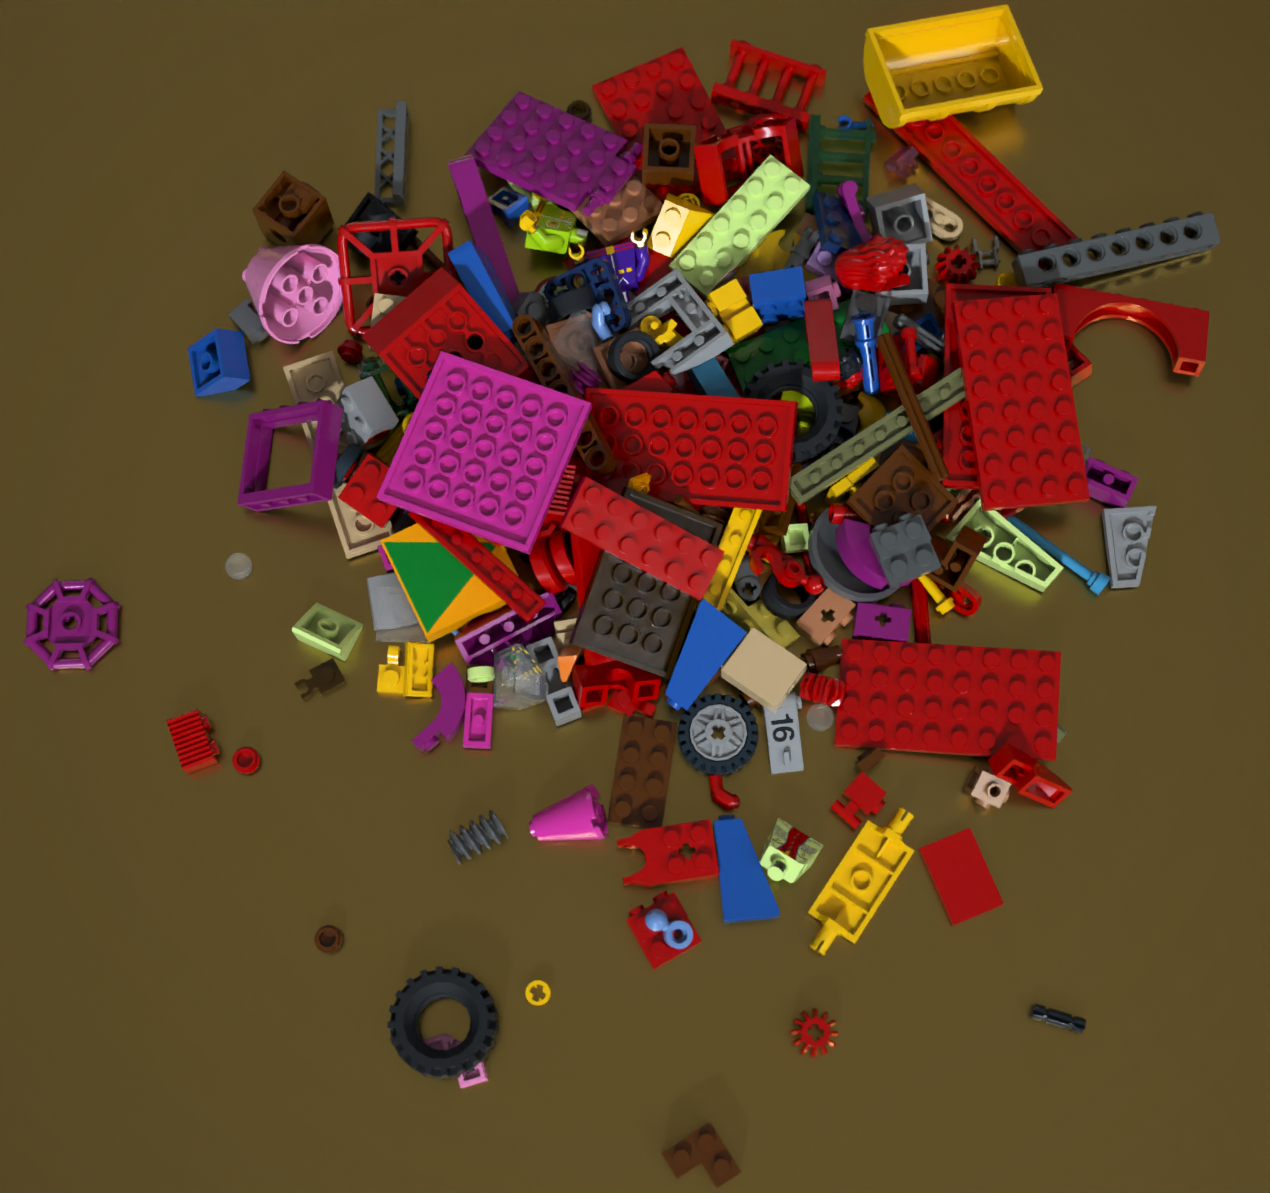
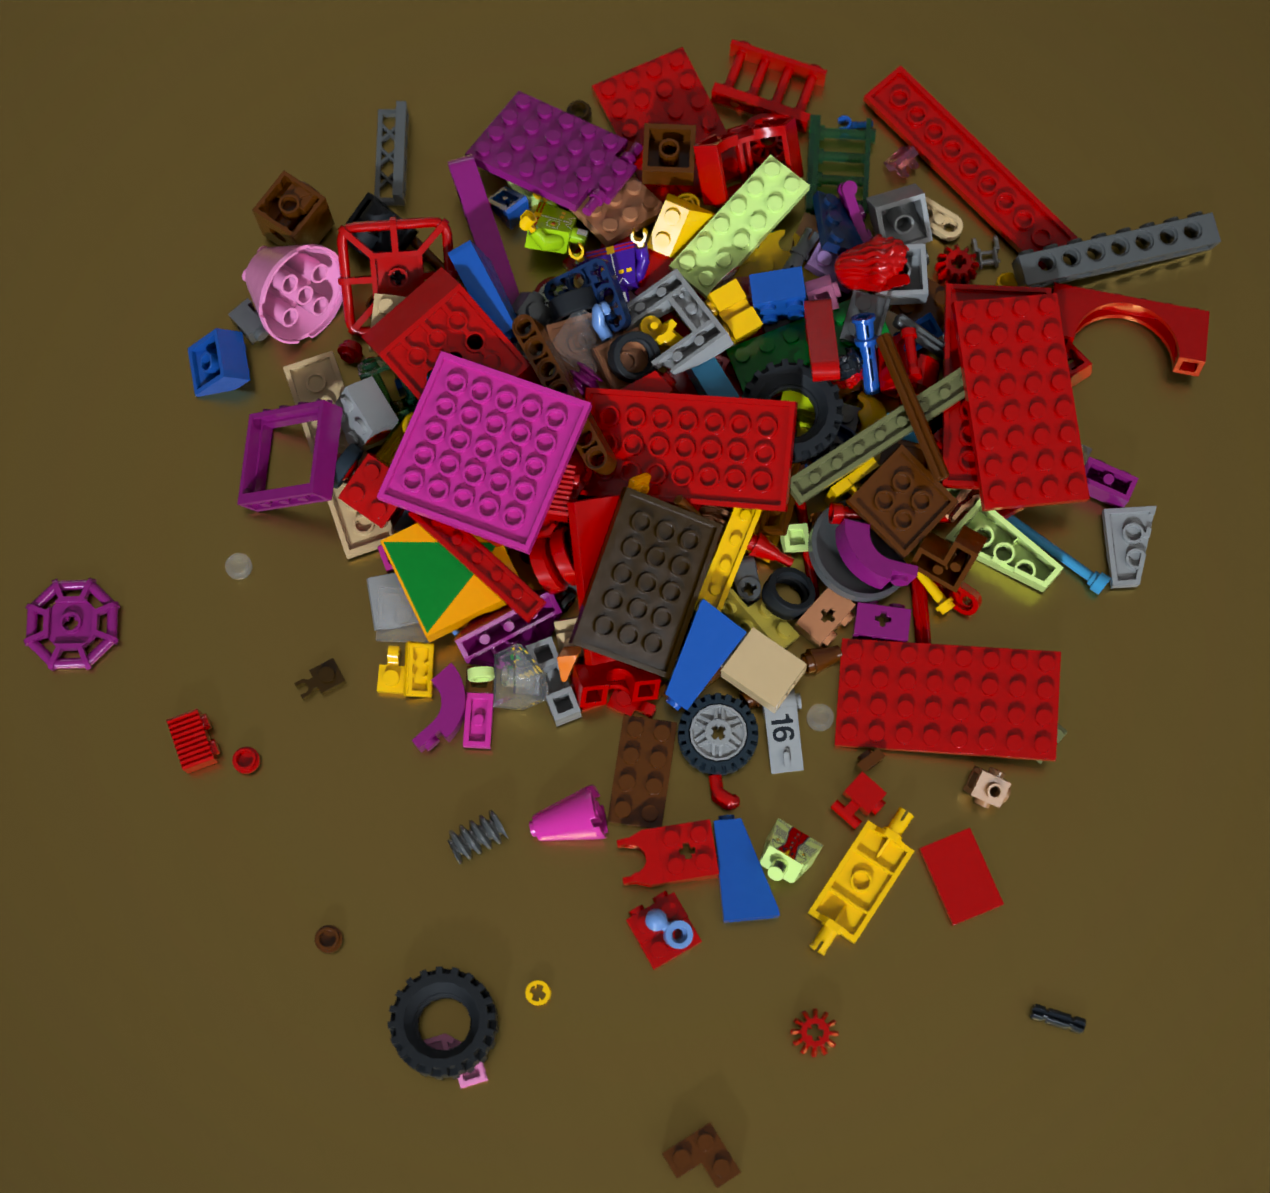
(328, 631): yellowish green slope -> none
(641, 538): red plate -> none
(788, 572): red piece -> none
(822, 689): red gear -> none
(904, 550): dark grey plate -> none
(948, 66): yellow container -> none
(1029, 776): red slope -> none

